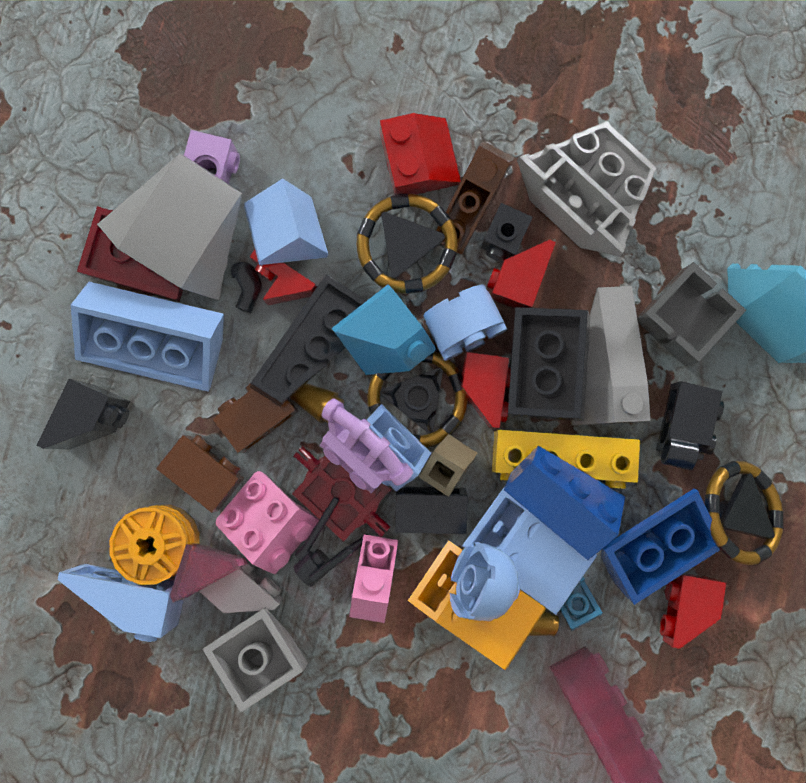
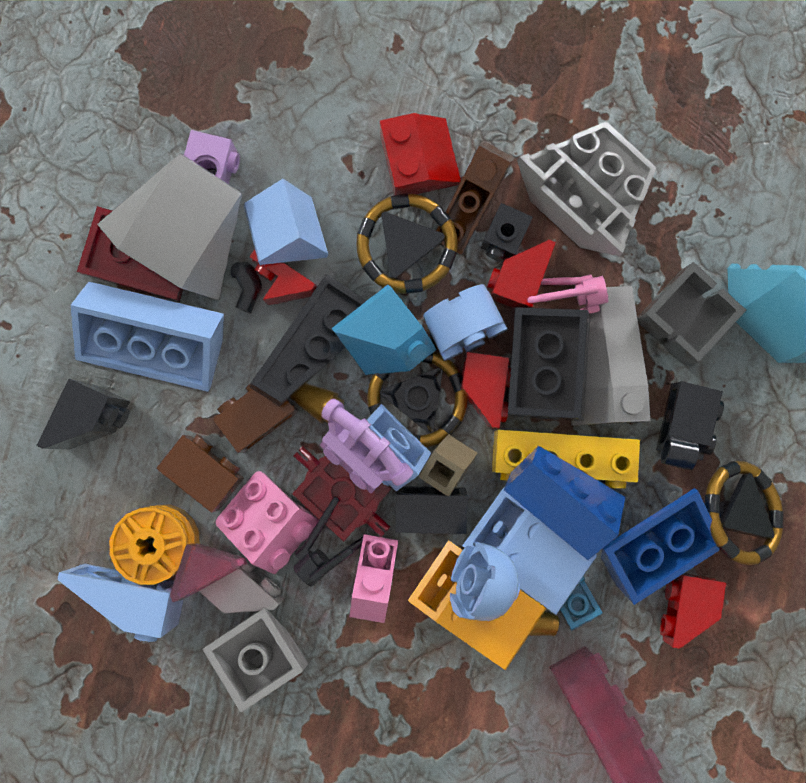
(587, 289): none -> bright pink plant

